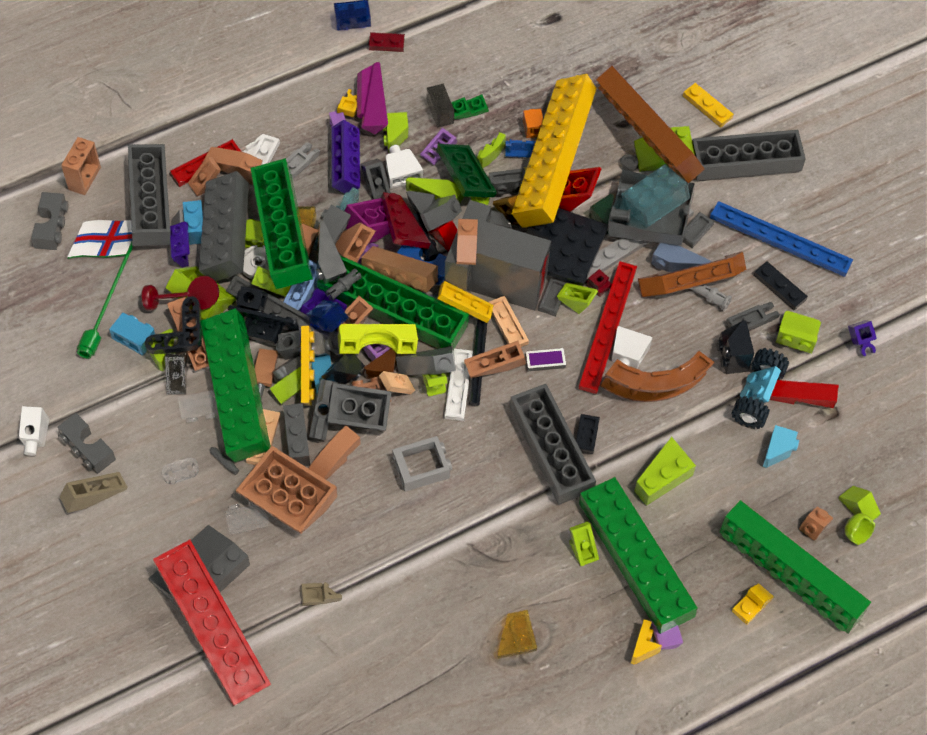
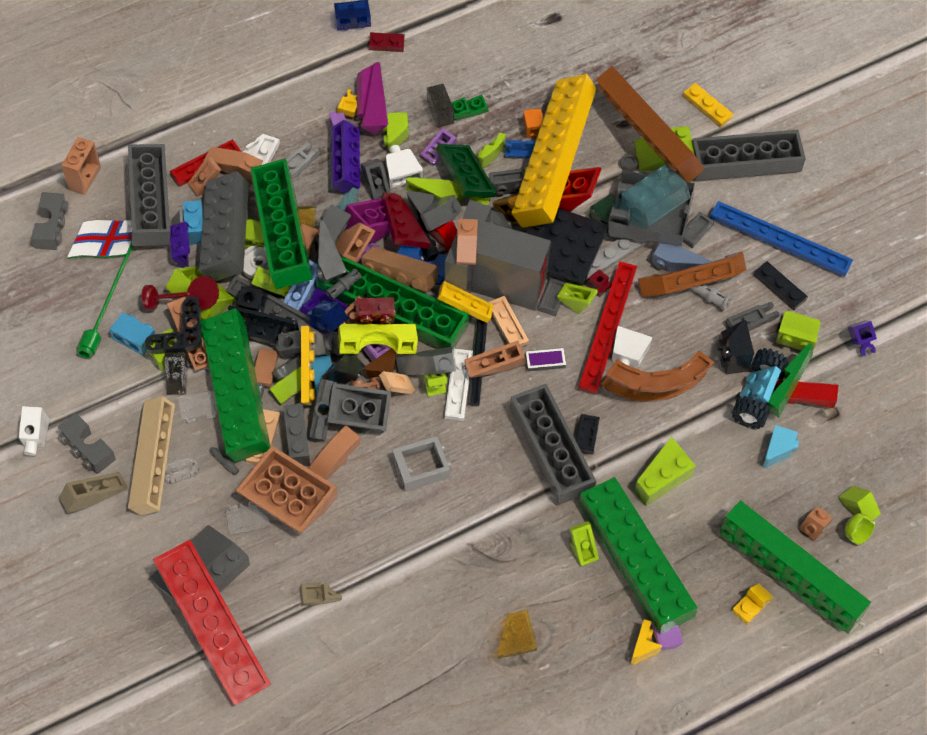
(151, 456): none -> tan brick
(375, 310): none -> dark red bracket
(792, 376): none -> green slope

